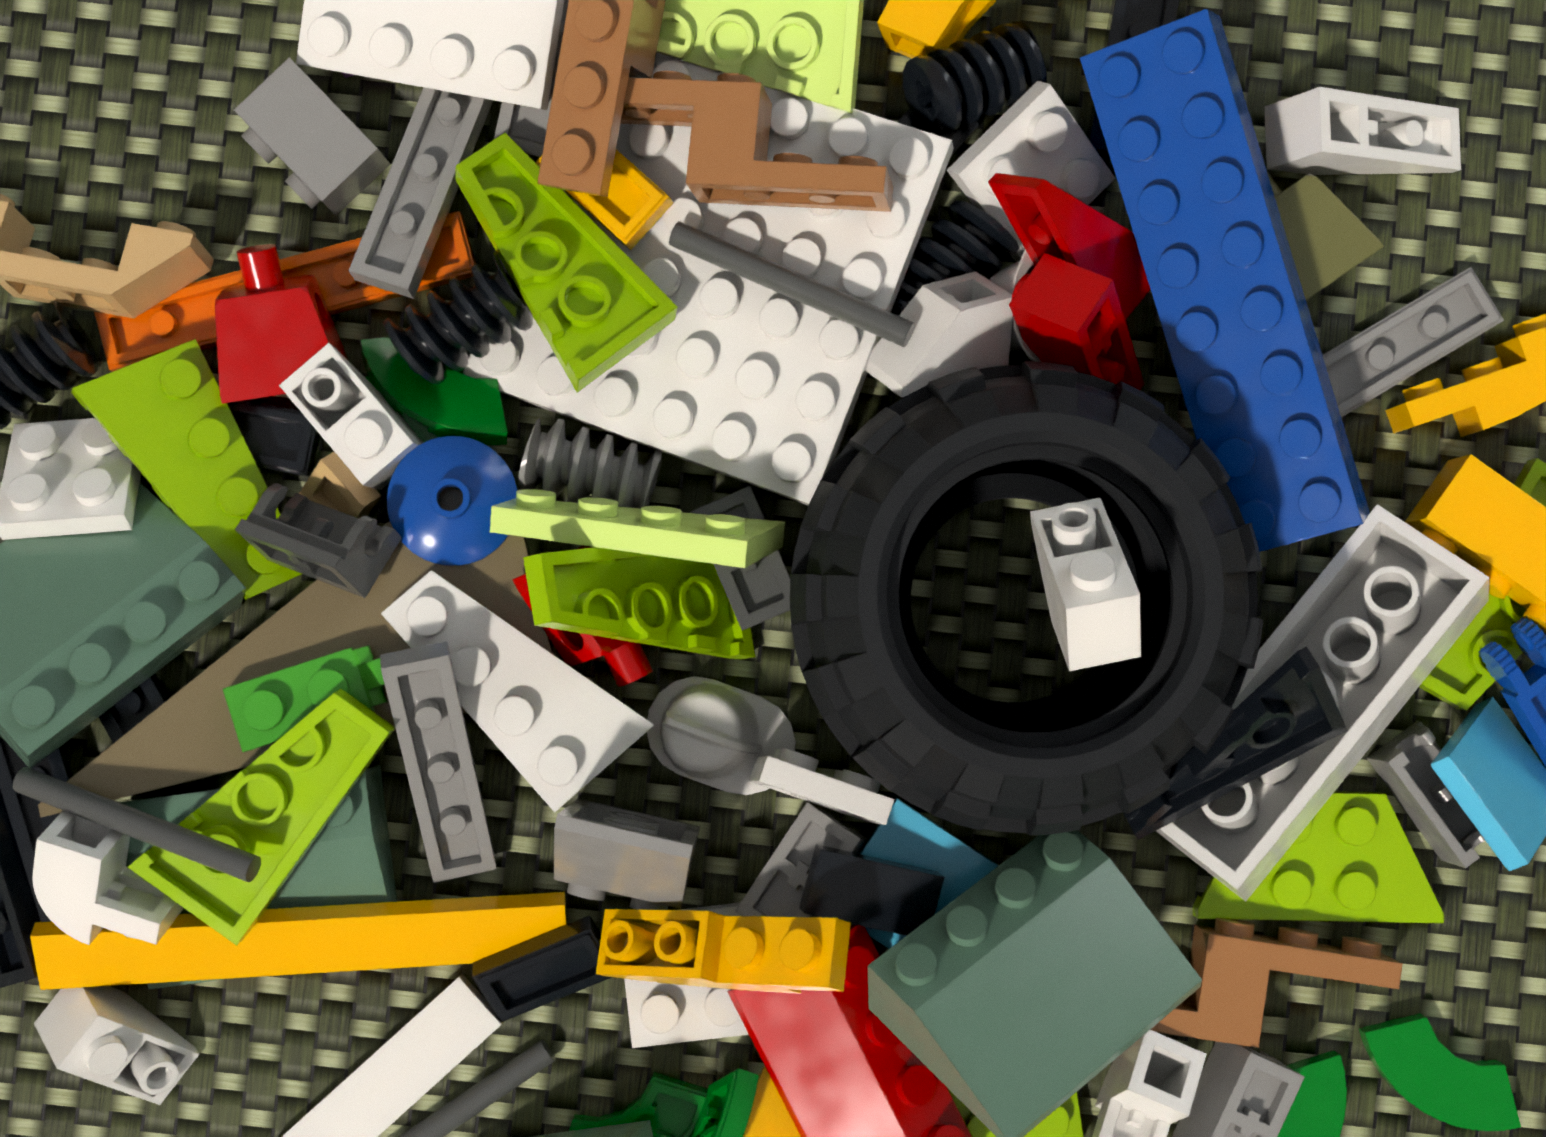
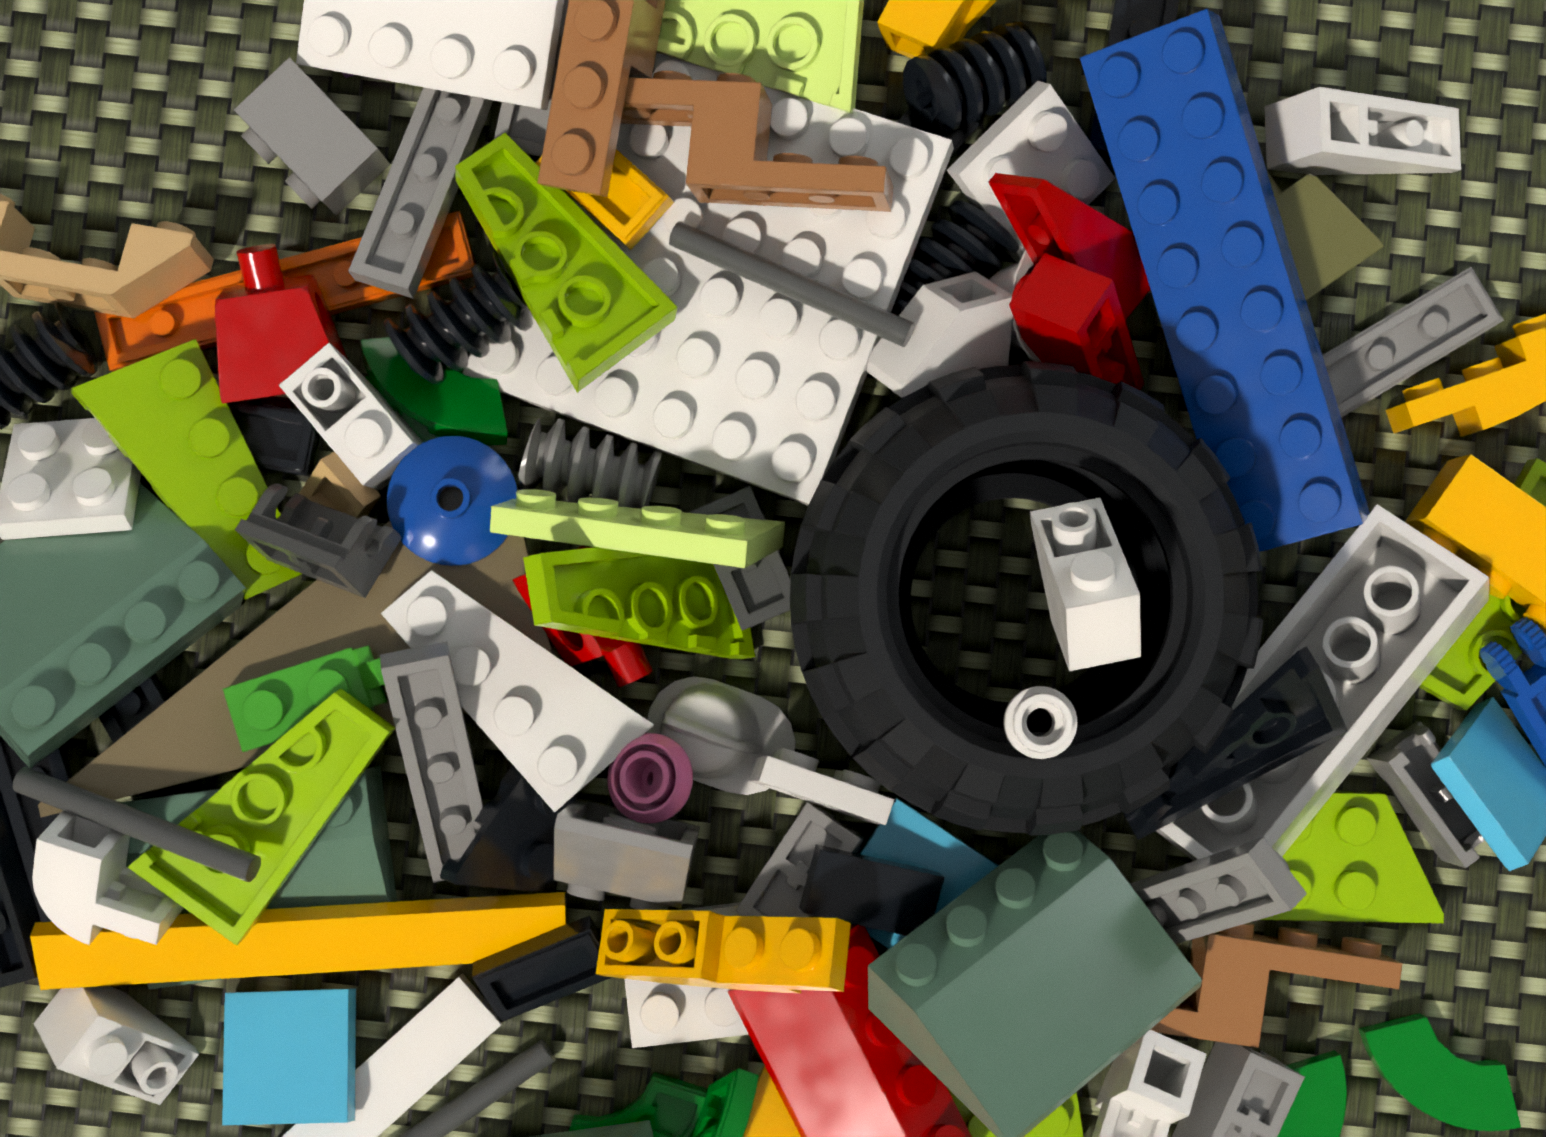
(289, 1057): none -> medium azure tile
(515, 838): none -> black wing
(650, 779): none -> bright pink cone
(1063, 722): none -> white plate
(1221, 891): none -> light grey plate

